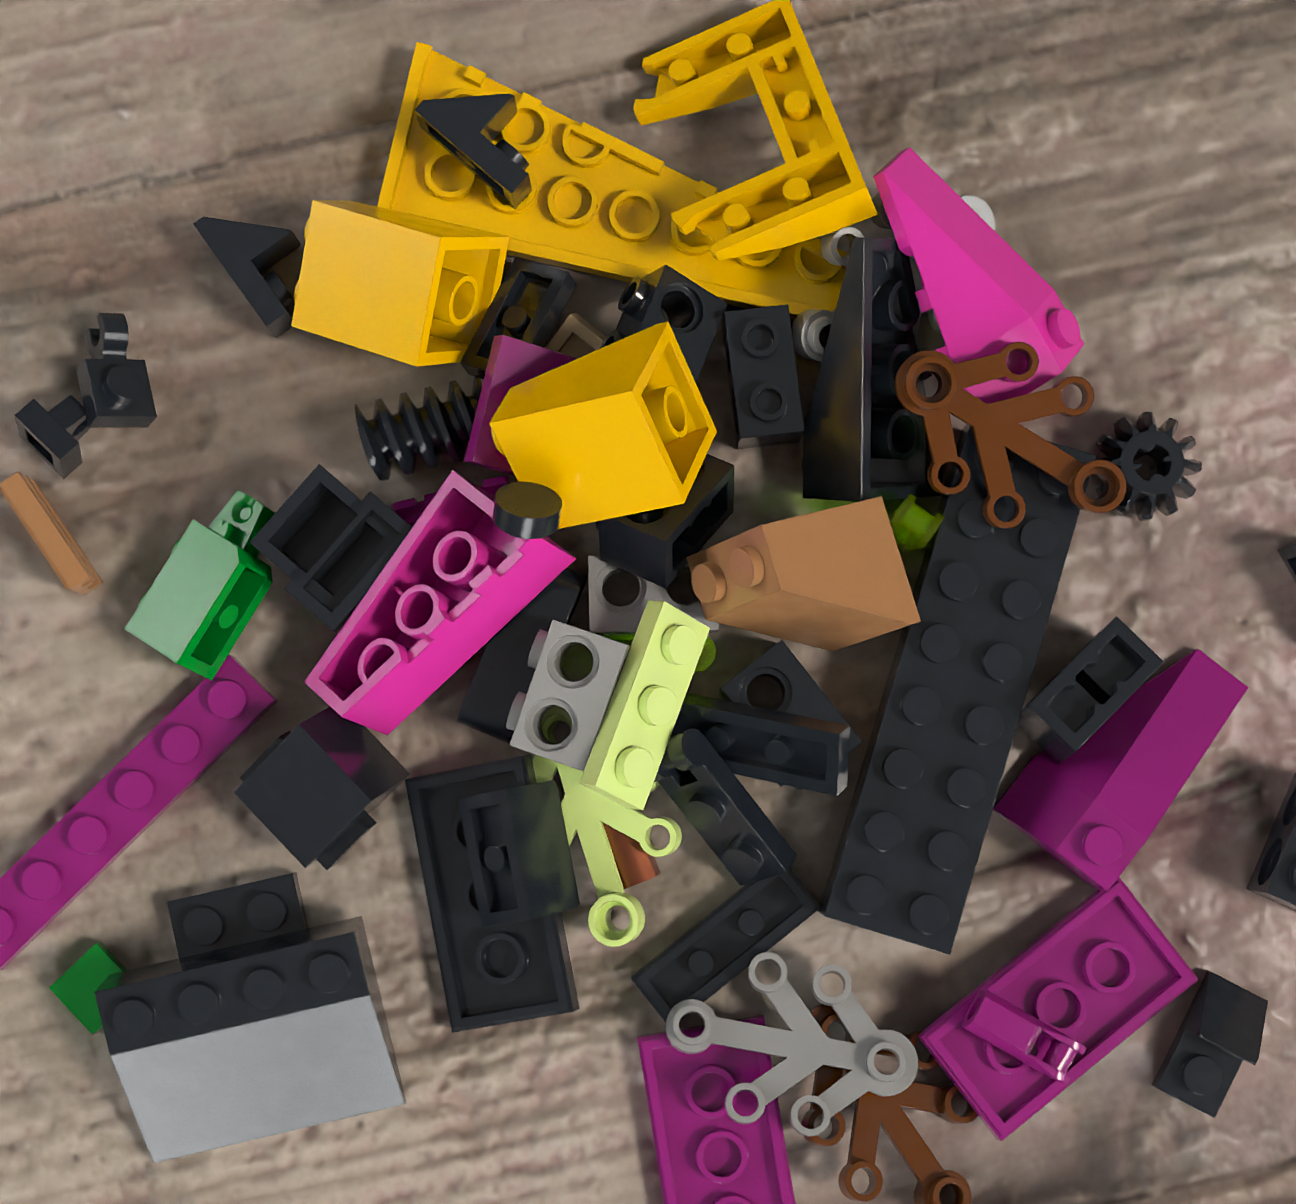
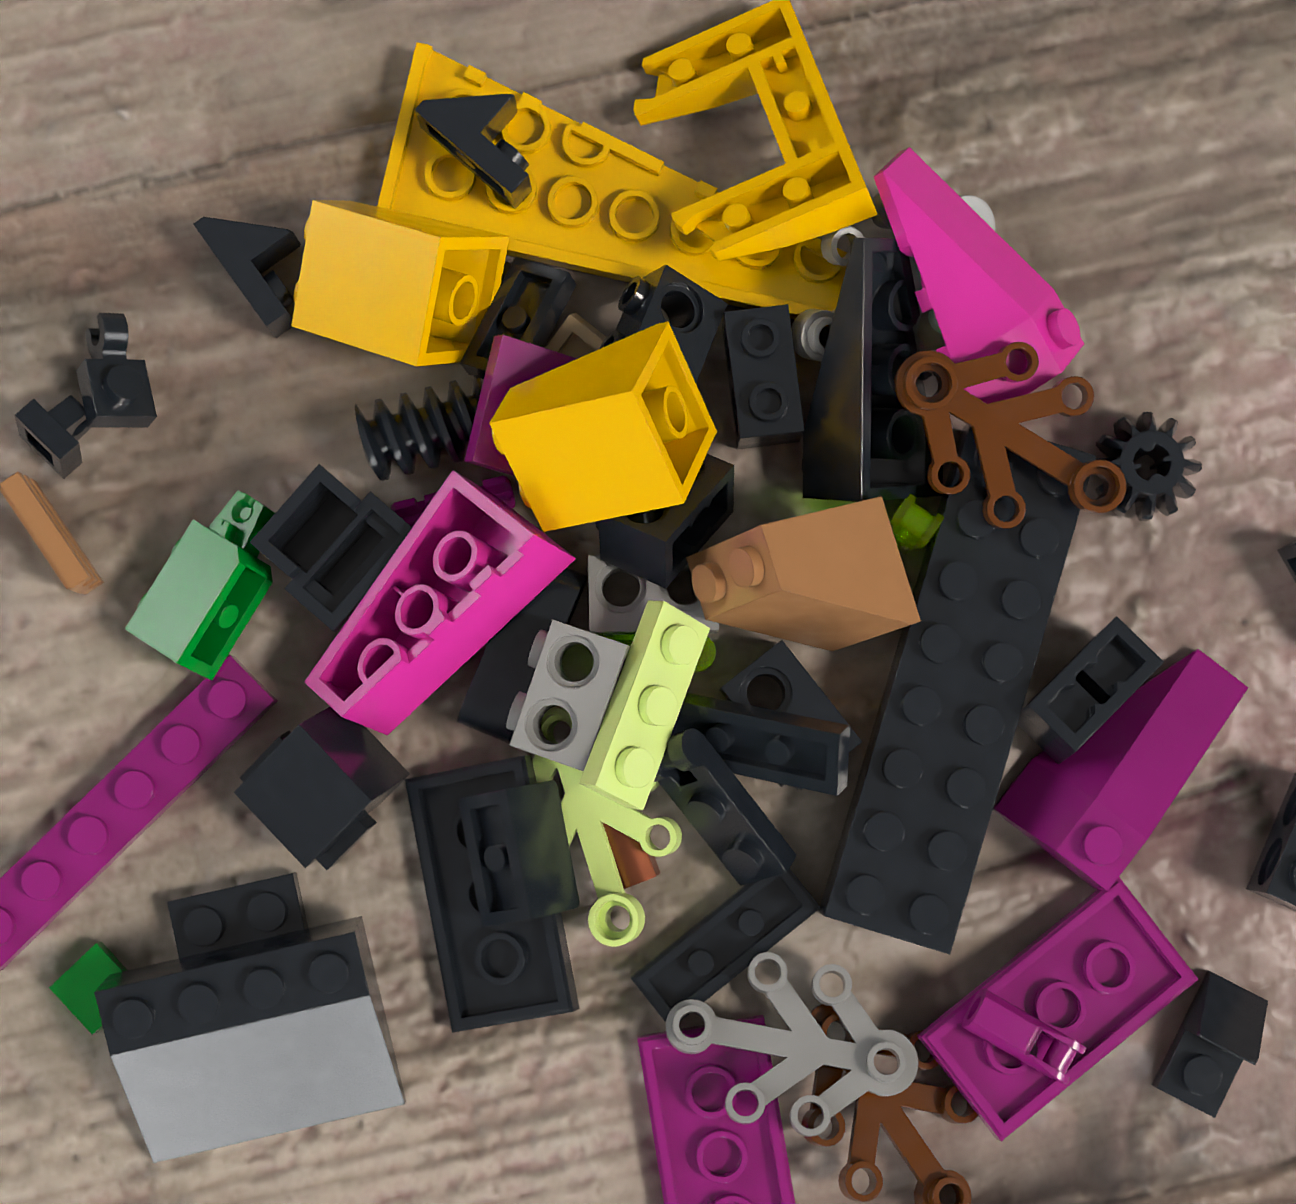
(527, 510): tile -> none

